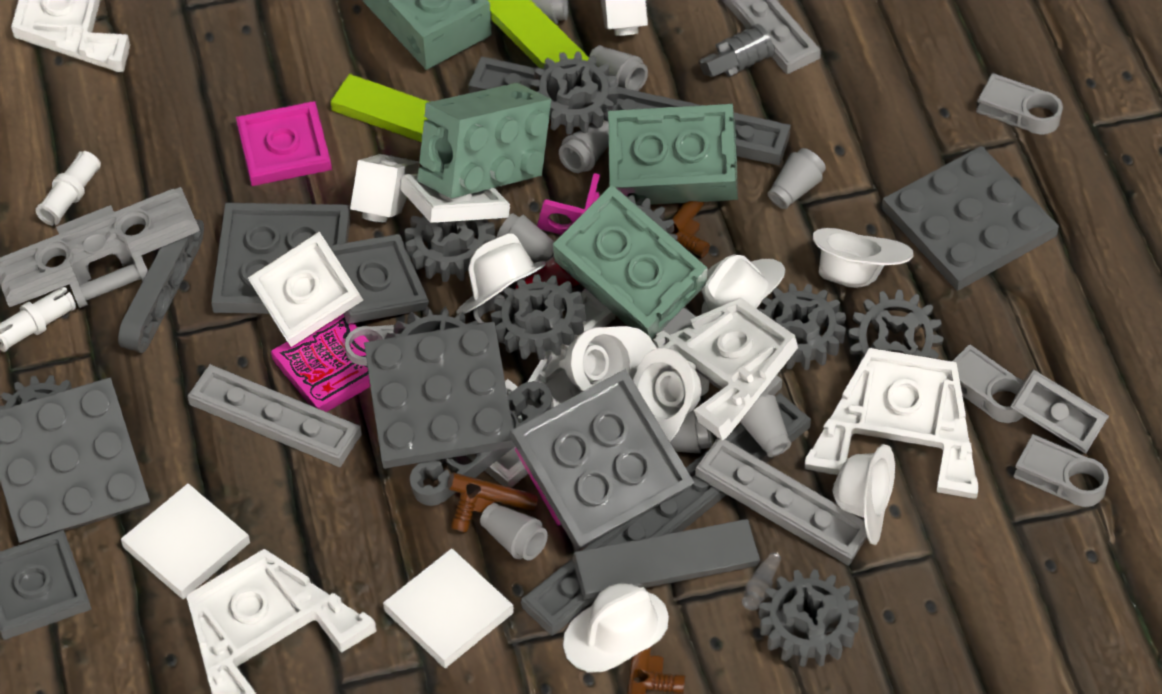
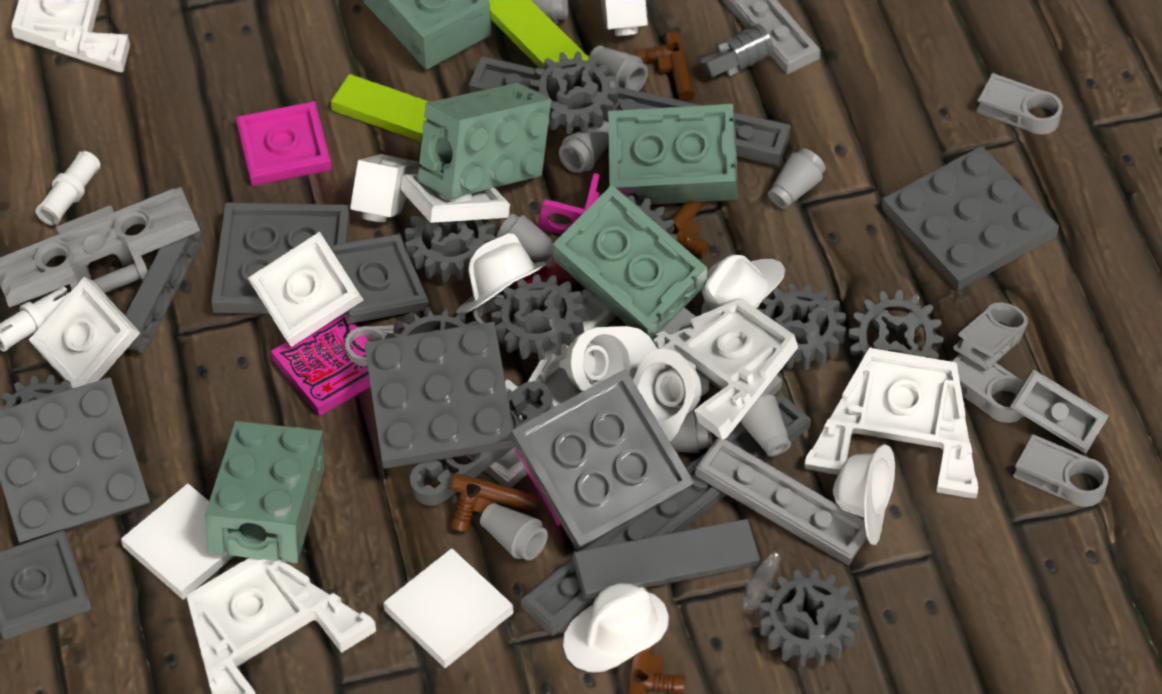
(84, 335): none -> white tile
(265, 492): none -> sand green piece
(274, 415): light grey tile -> none
(670, 59): none -> reddish brown hose
(856, 258): white piece -> none
(986, 339): none -> light grey piece

